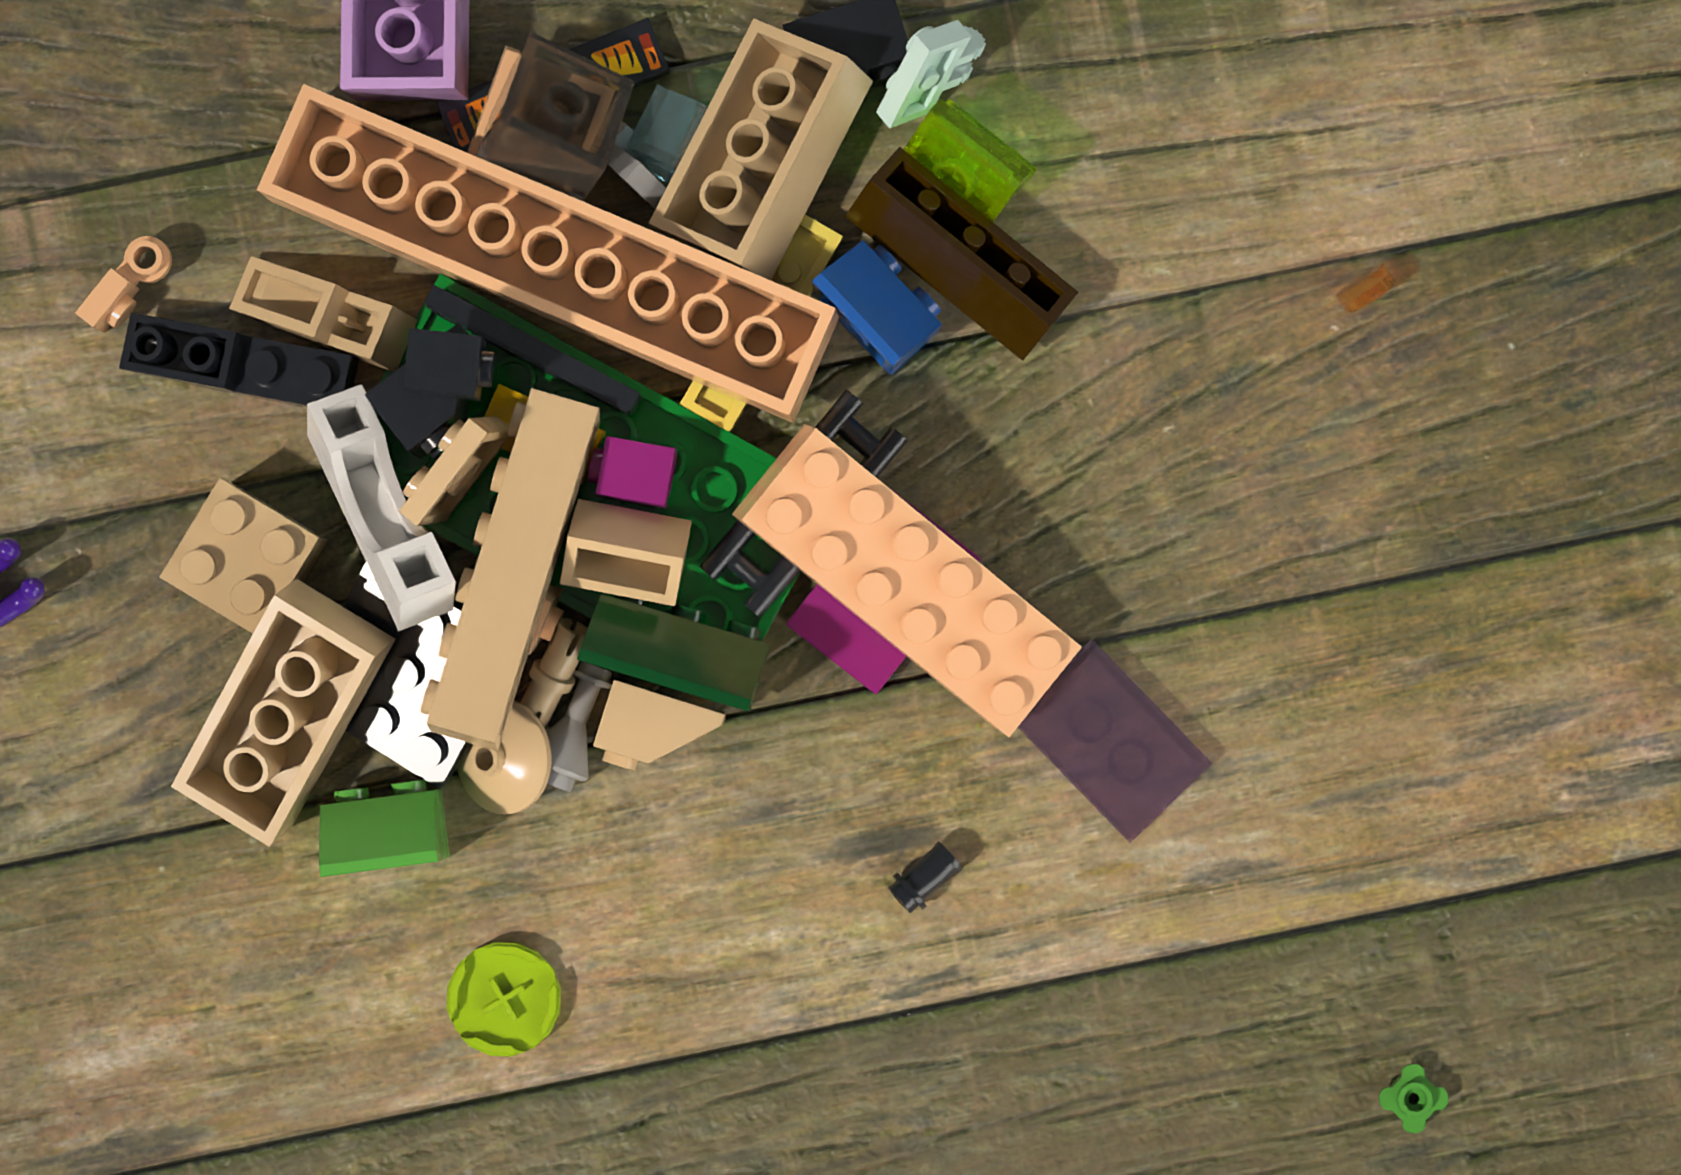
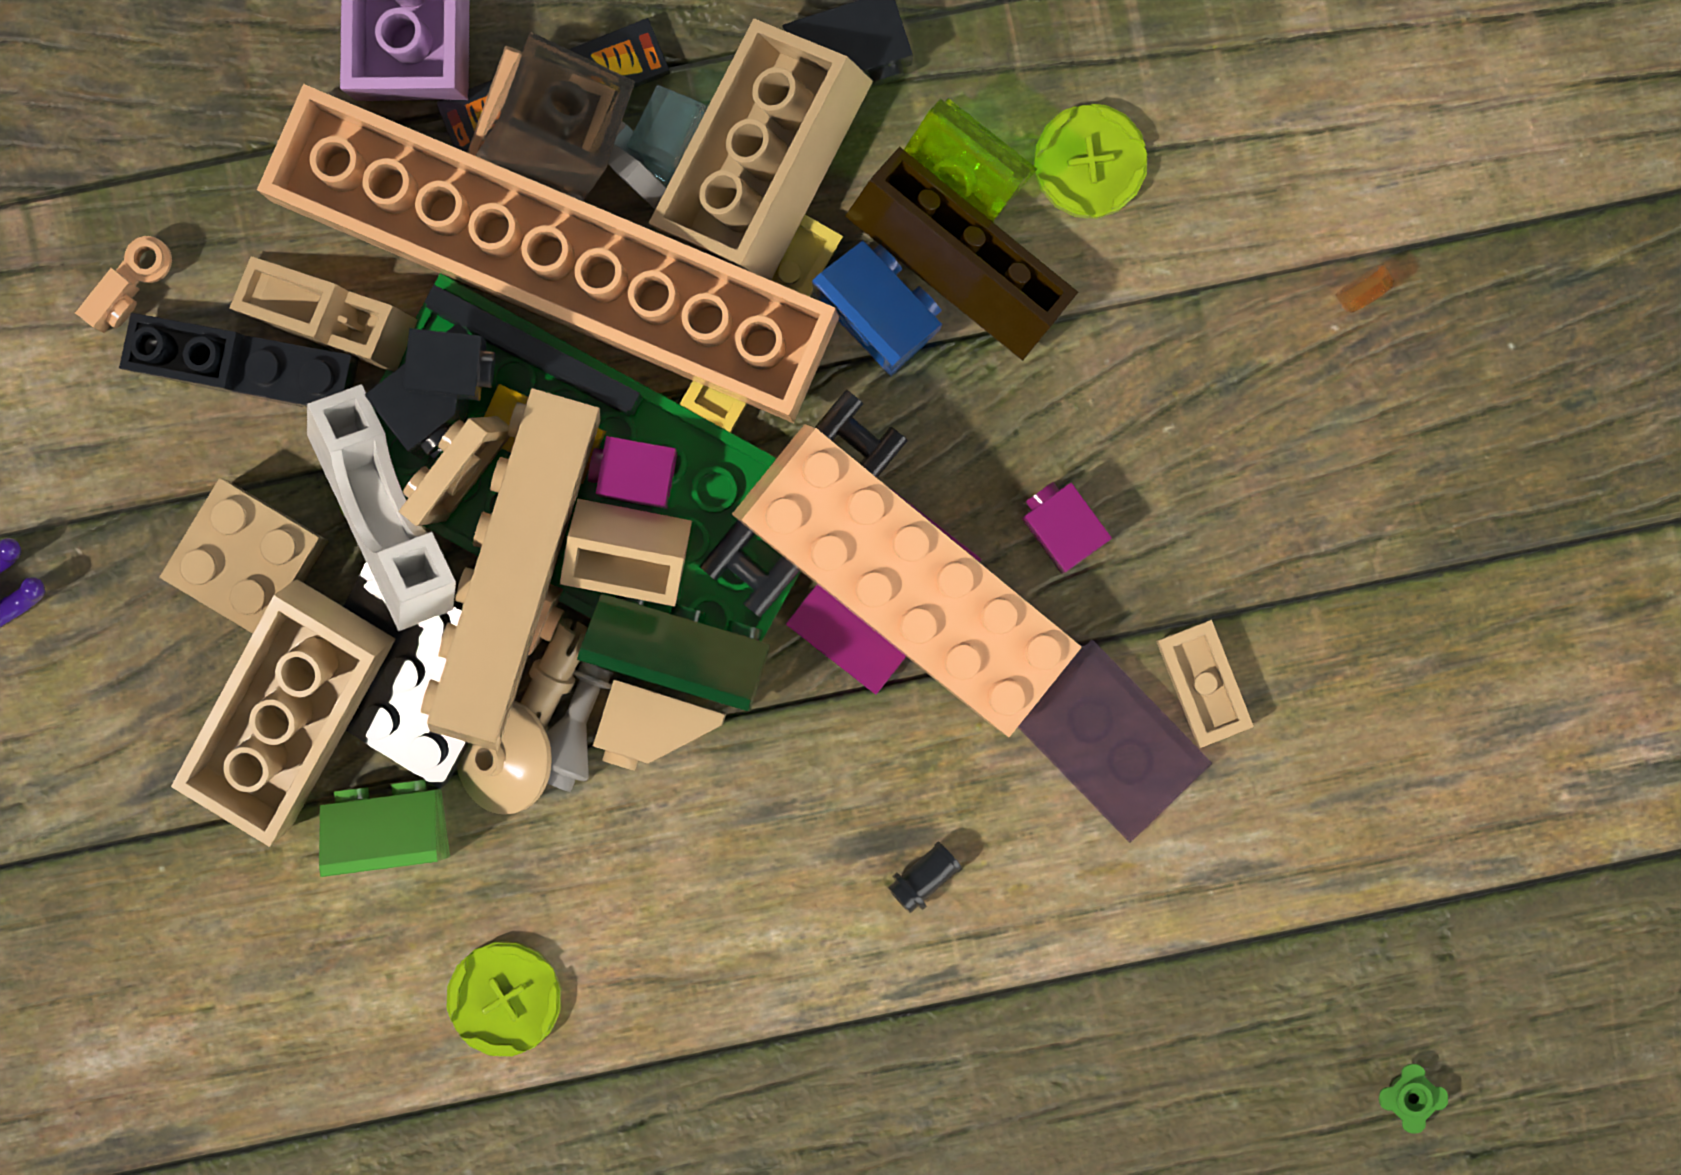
(933, 63): light aqua hinge -> none
(1064, 525): none -> magenta brick
(1090, 161): none -> lime tile
(1205, 684): none -> tan plate

